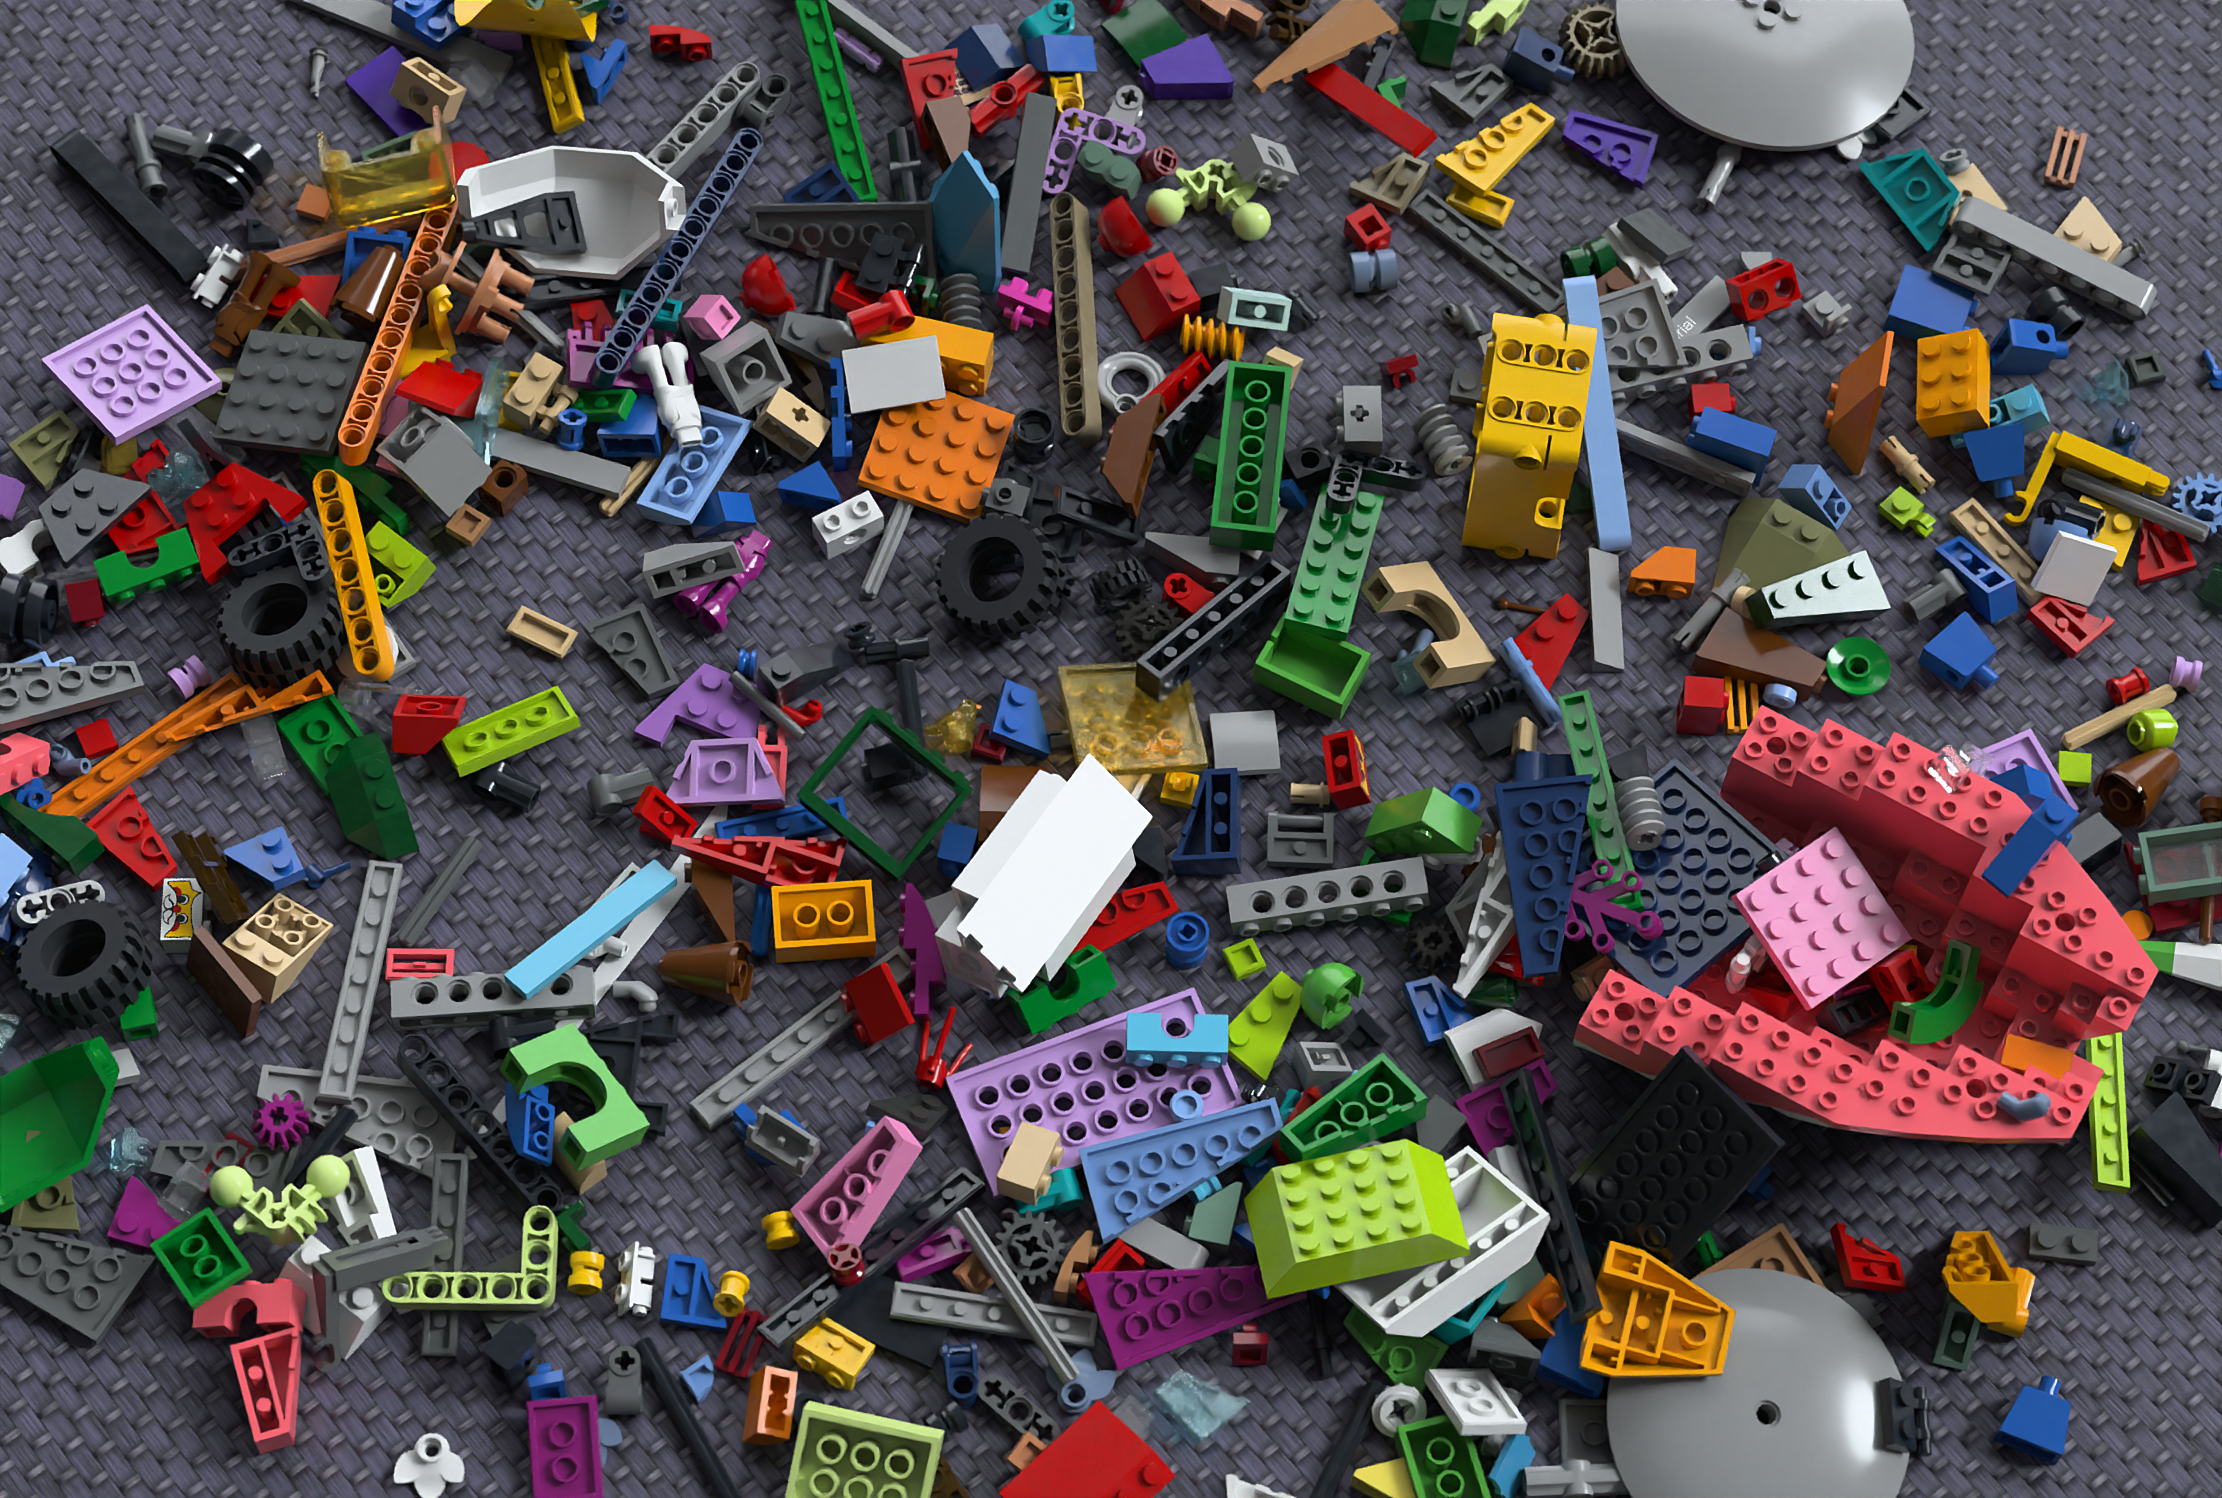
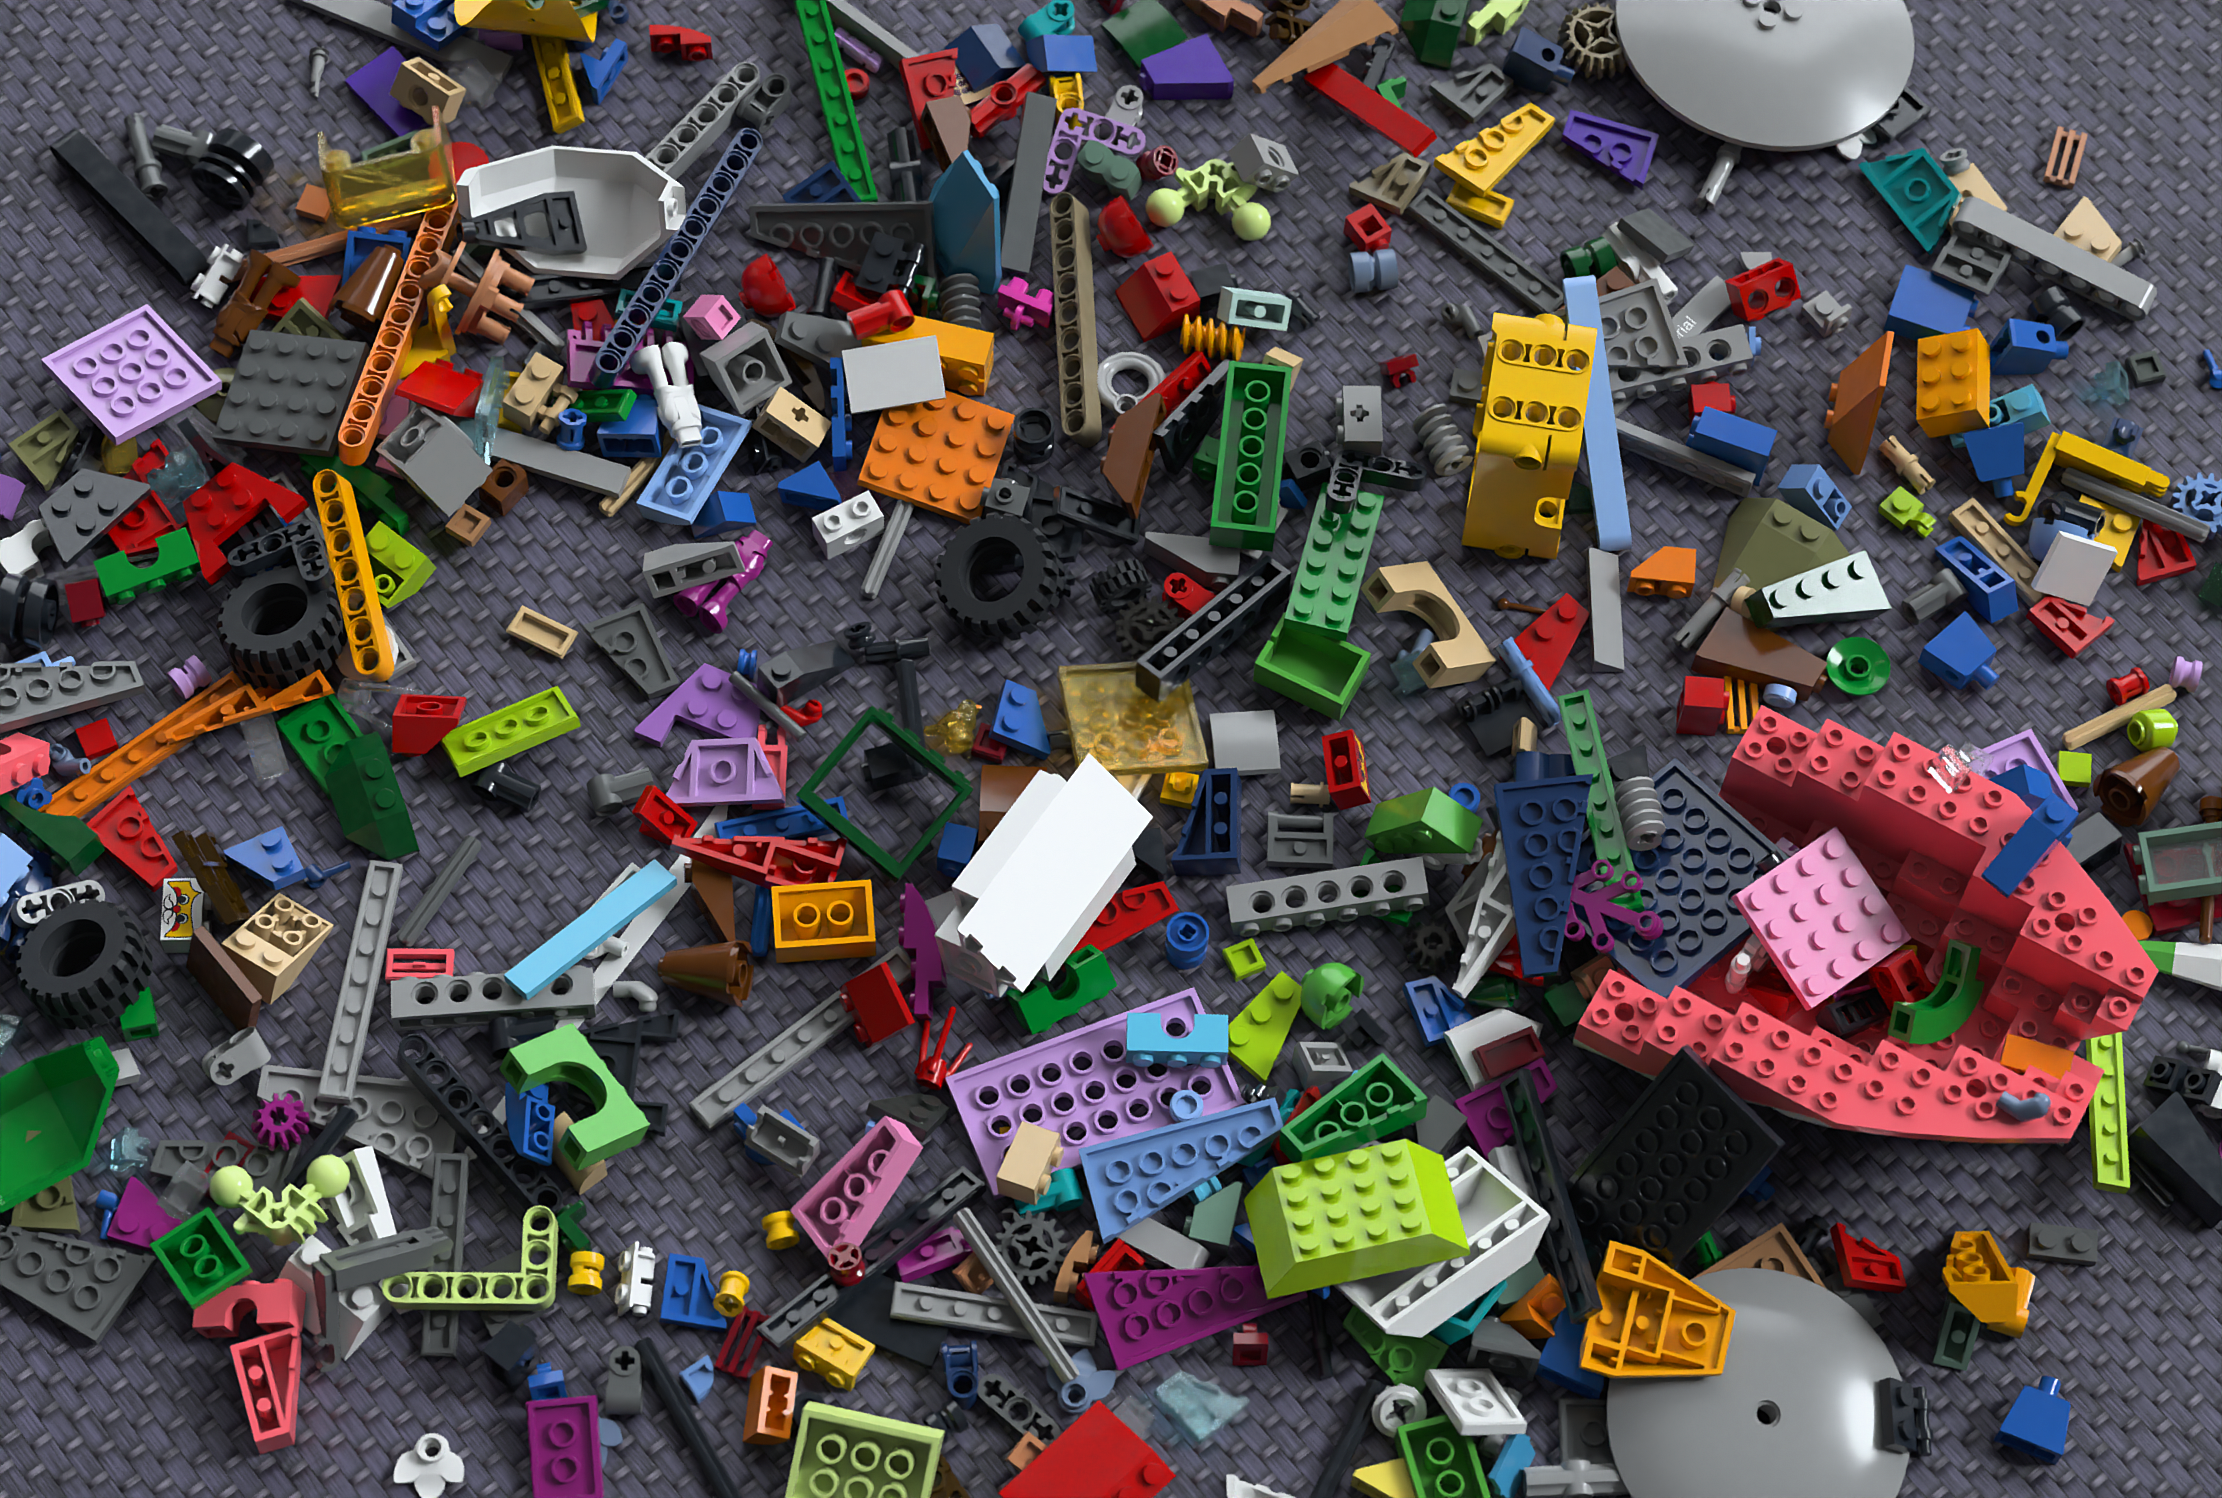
(109, 1202): none -> blue hand
(240, 1055): none -> light grey piece
(858, 83): none -> red tile
(1564, 1007): none -> dark green brick
(1812, 1233): none -> black pin

